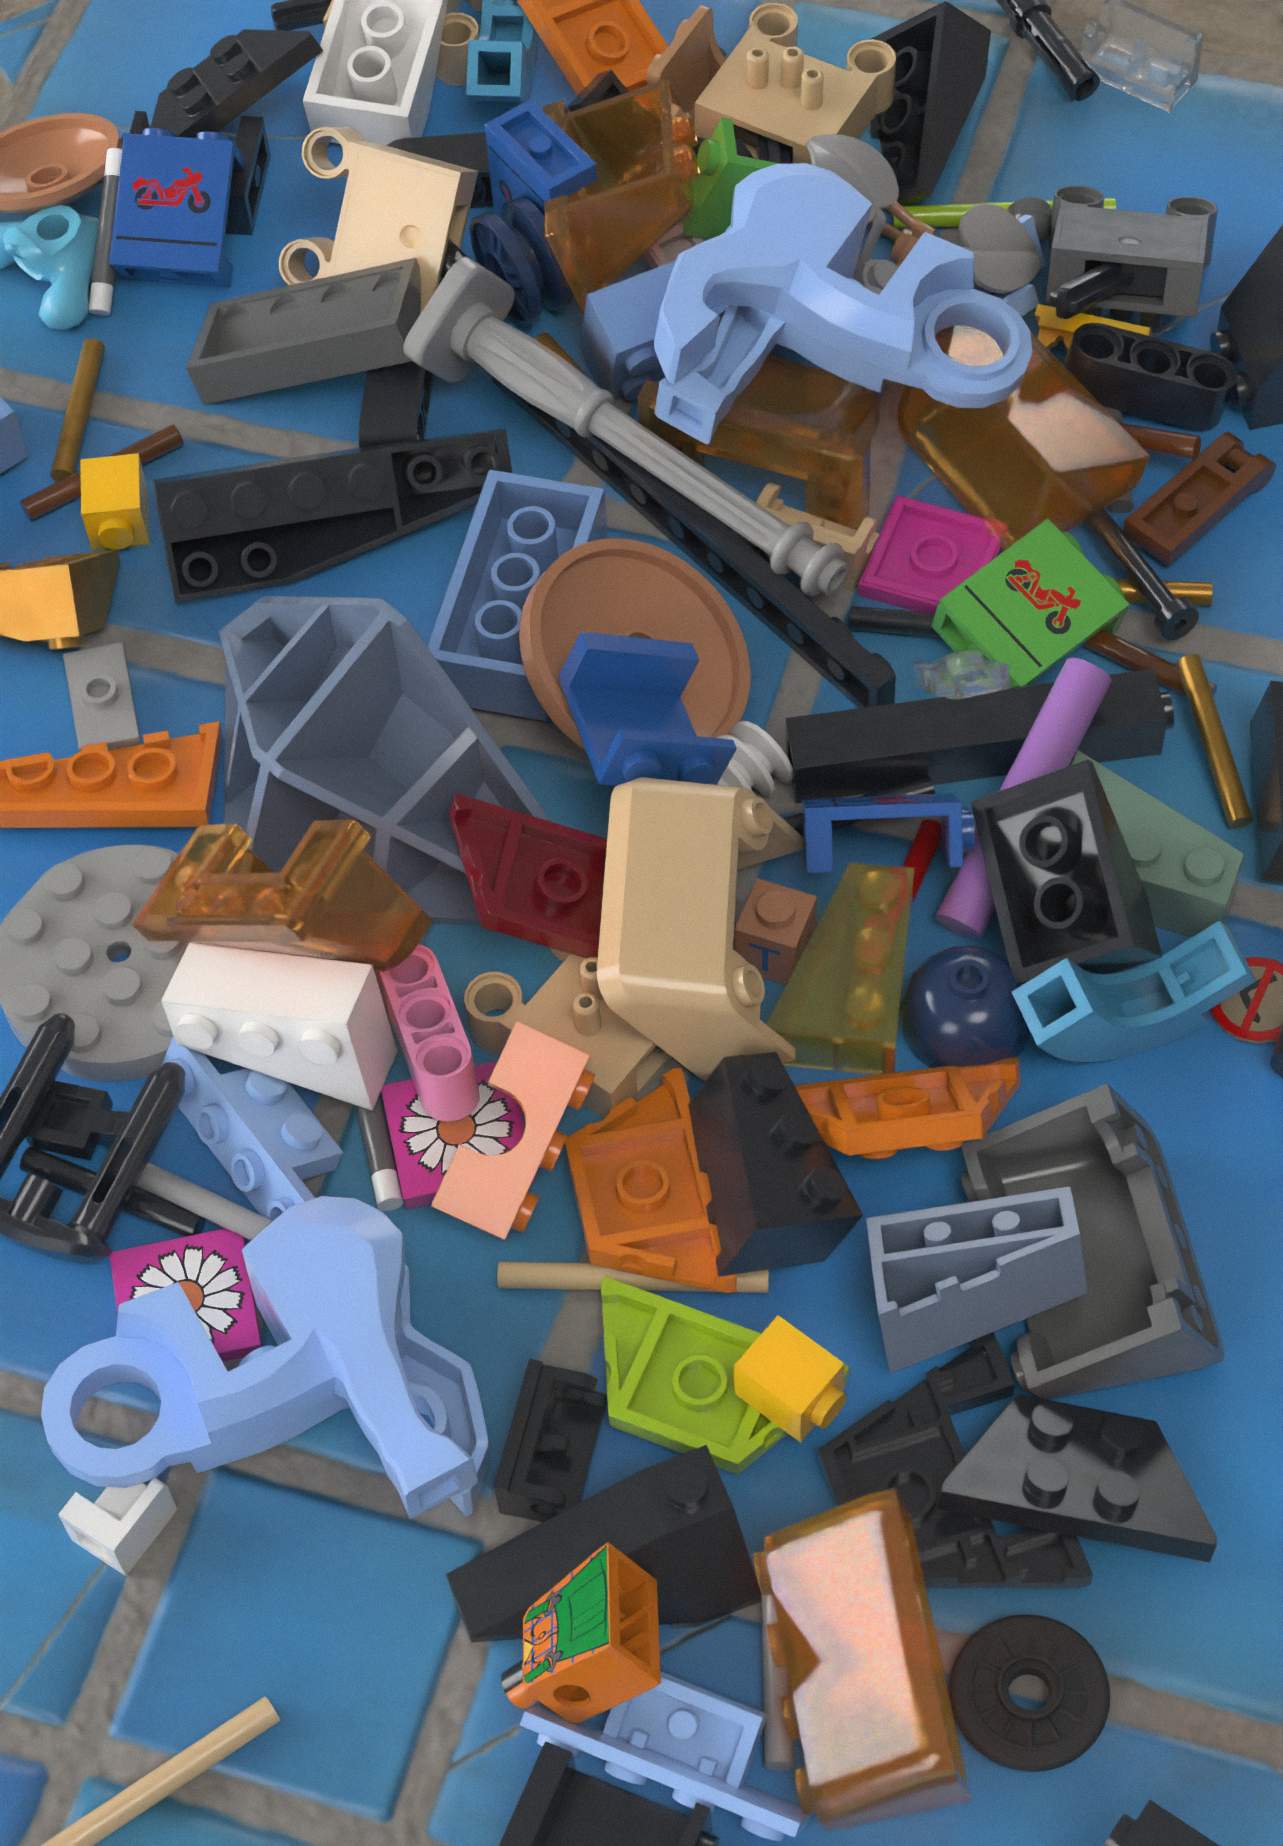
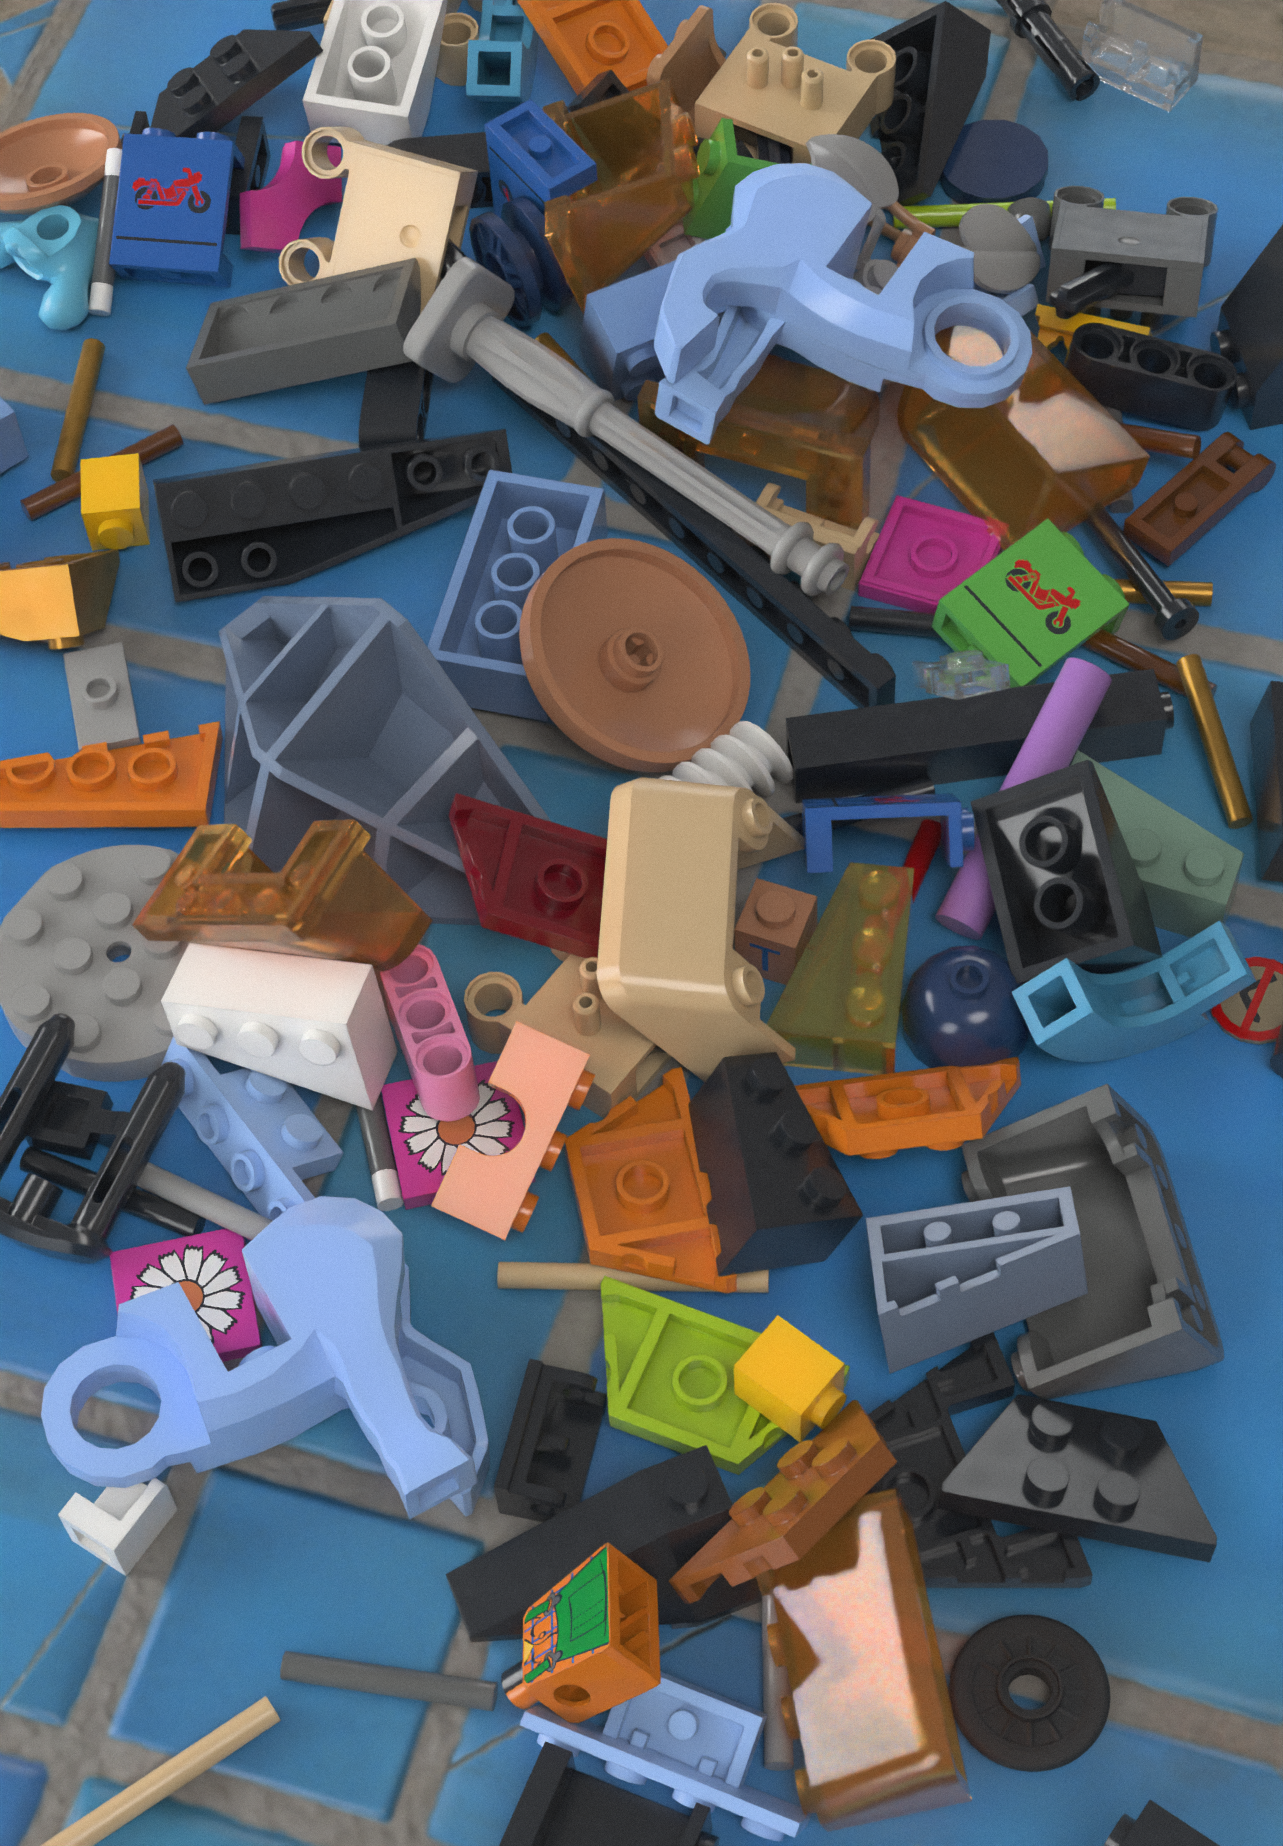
(279, 210): none -> dark pink tile
(389, 1680): none -> dark grey bar
(632, 710): blue panel -> none
(796, 1508): none -> dark orange wing
(995, 163): none -> dark blue tile

